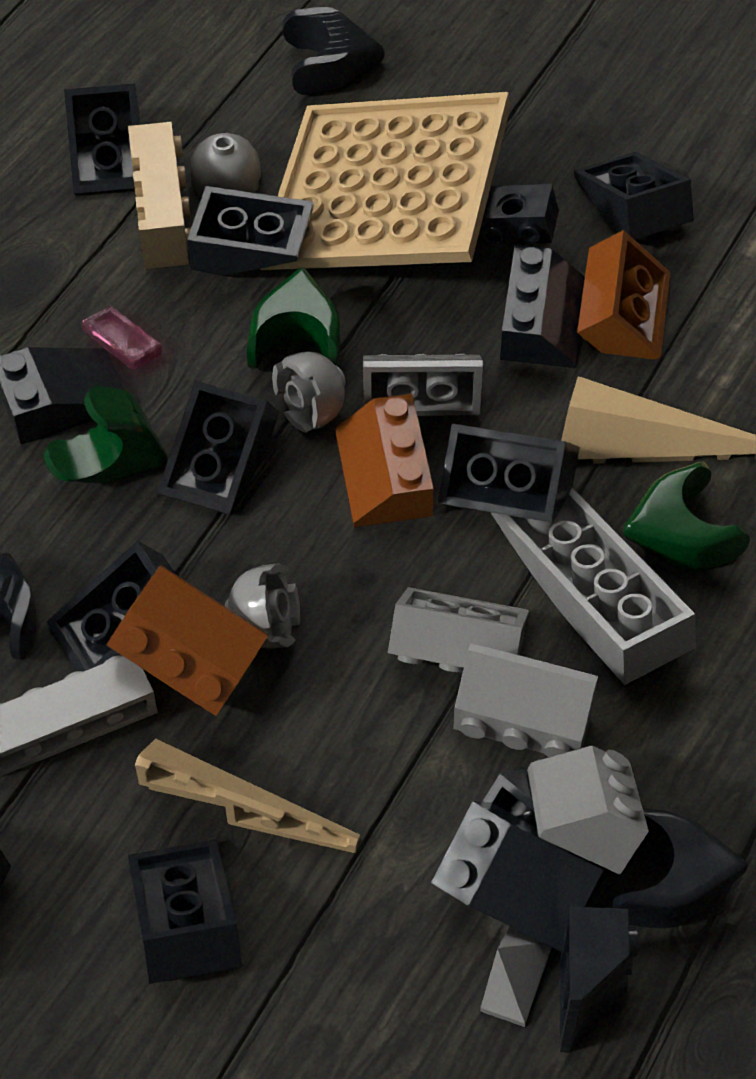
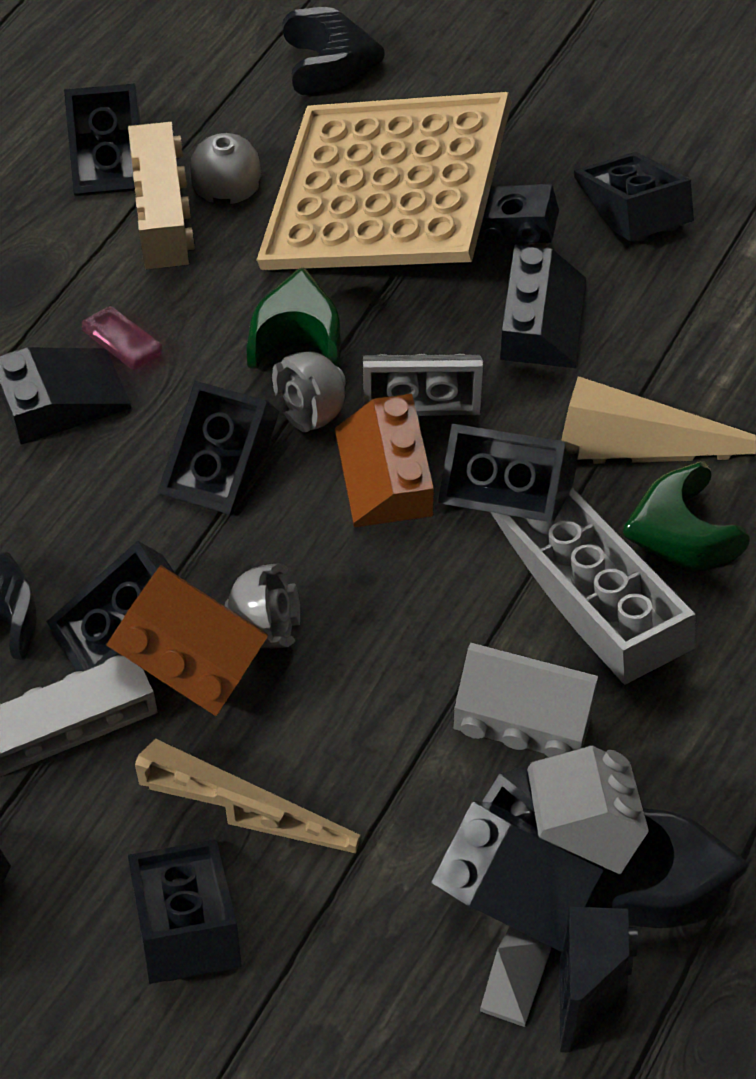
(115, 449): dark green animal -> none
(246, 231): black slope -> none
(443, 626): light grey slope -> none
(624, 299): dark orange slope -> none

